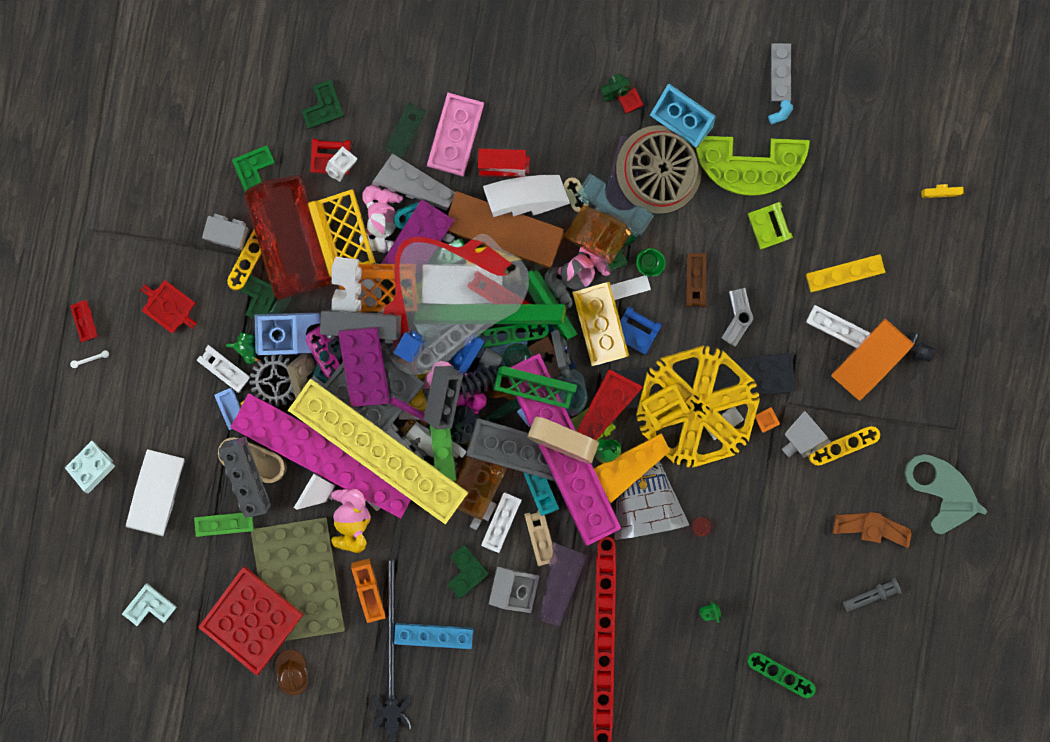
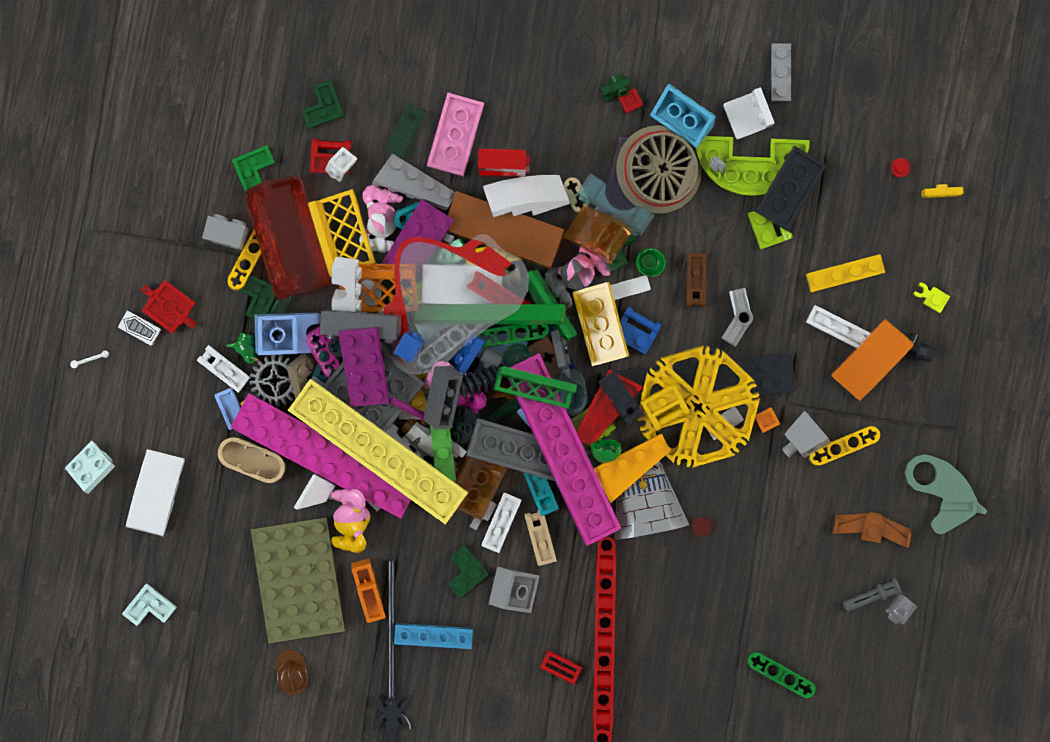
(83, 321): red plate -> none
(139, 328): none -> tile
(223, 524): bright green plate -> none
(244, 477): dark grey brick -> none
(251, 621): red plate -> none
(546, 660): none -> red tile
(563, 440): tan plant -> none
(564, 573): clear purple wing -> none
(620, 397): none -> black plate
(710, 612): green hinge -> none
(717, 164): none -> light grey plate
(749, 114): none -> white bracket
(783, 114): medium azure arm -> none
(790, 188): none -> black tile
(900, 167): none -> red plate
(900, 609): none -> clear brick
(934, 298): none -> neon yellow plate

